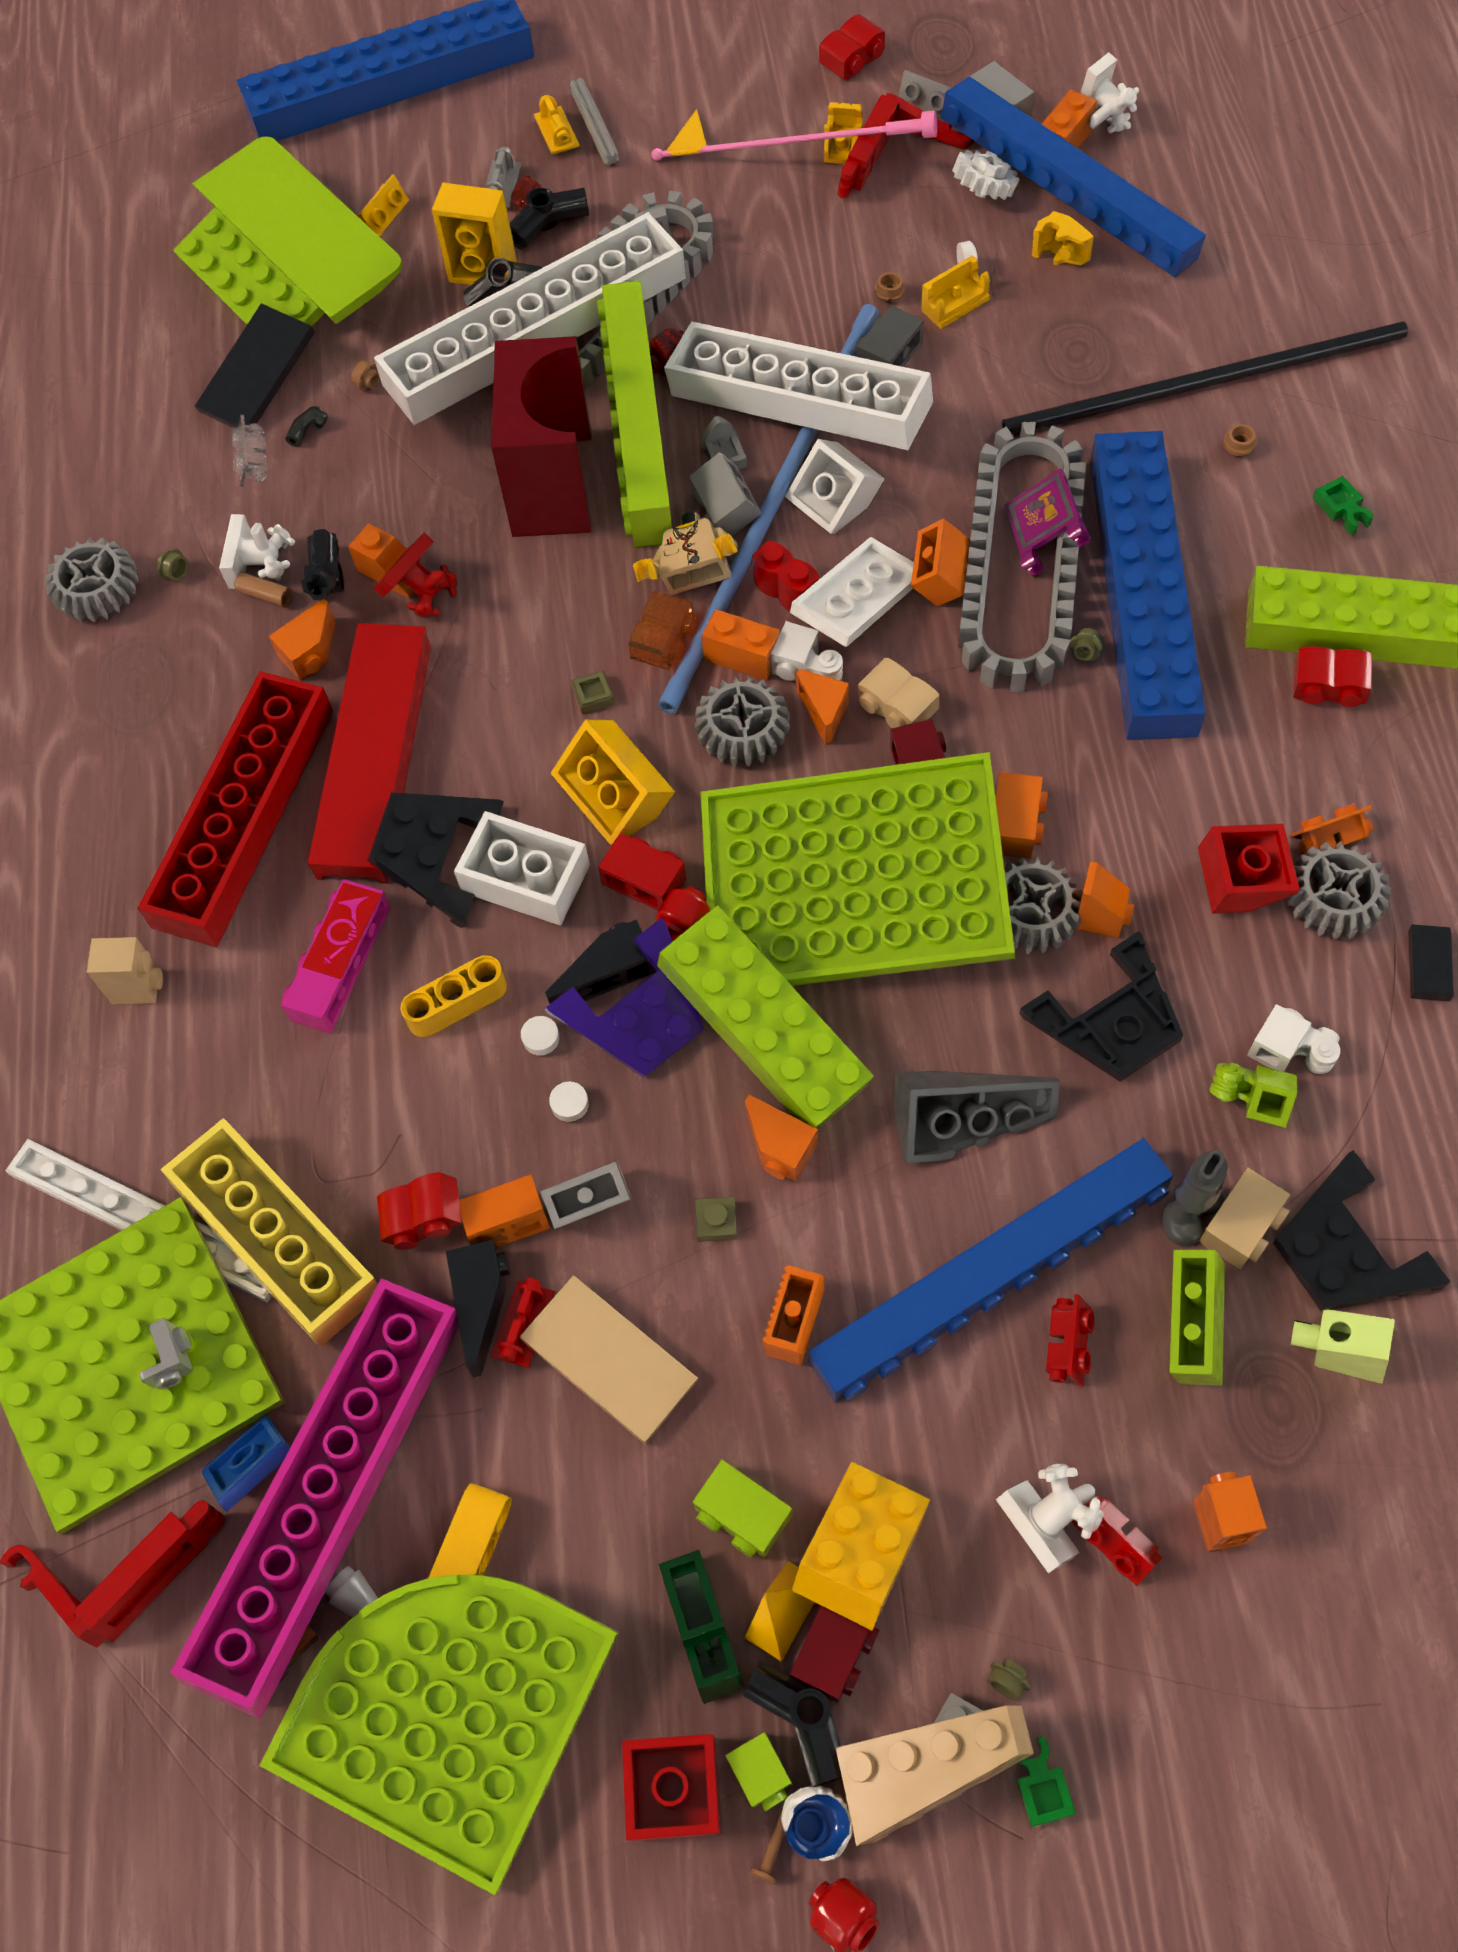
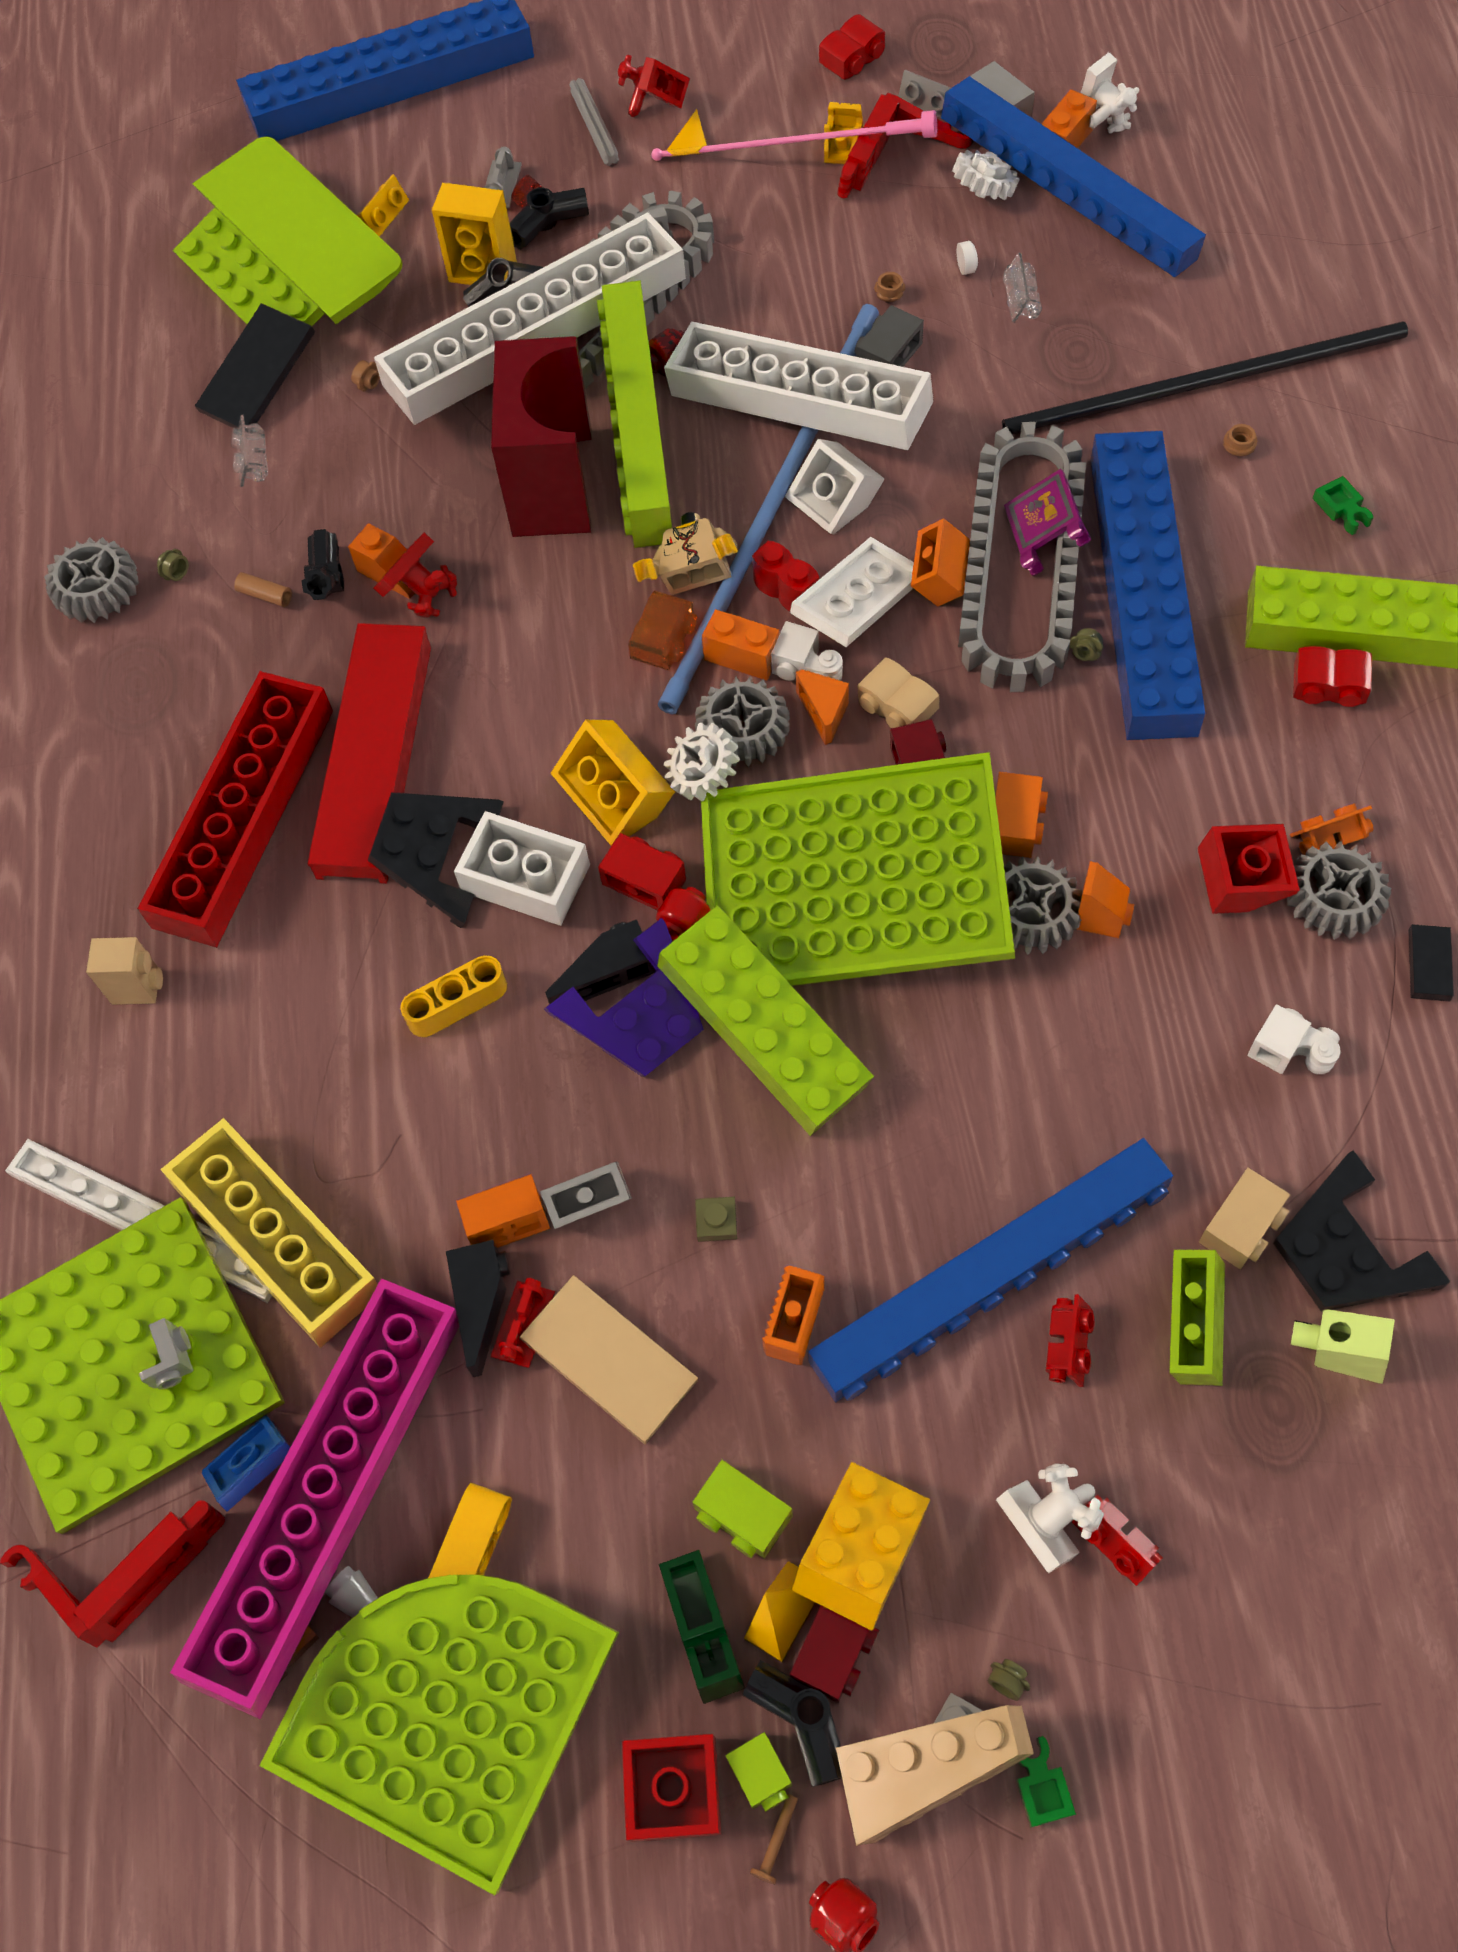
(251, 547): white piece -> none
(302, 423): pearl dark grey arm -> none
(306, 640): orange slope -> none
(335, 956): dark pink brick -> none
(419, 1210): red brick -> none
(540, 1035): white piece -> none
(555, 126): yellow hinge -> none
(569, 1101): white piece -> none
(593, 692): olive tile -> none
(655, 80): none -> red piece
(710, 746): none -> white gear
(722, 437): light grey tile -> none
(724, 494): light grey brick -> none
(780, 1139): orange slope -> none
(817, 1823): blue hair -> none
(955, 293): yellow hinge -> none
(956, 1110): dark grey wedge -> none
(1021, 289): none -> clear hinge
(1064, 238): yellow hand -> none
(1123, 1028): black wing -> none
(1196, 1195): dark grey piece -> none
(1229, 1511): orange brick -> none
(1266, 1091): lime brick -> none

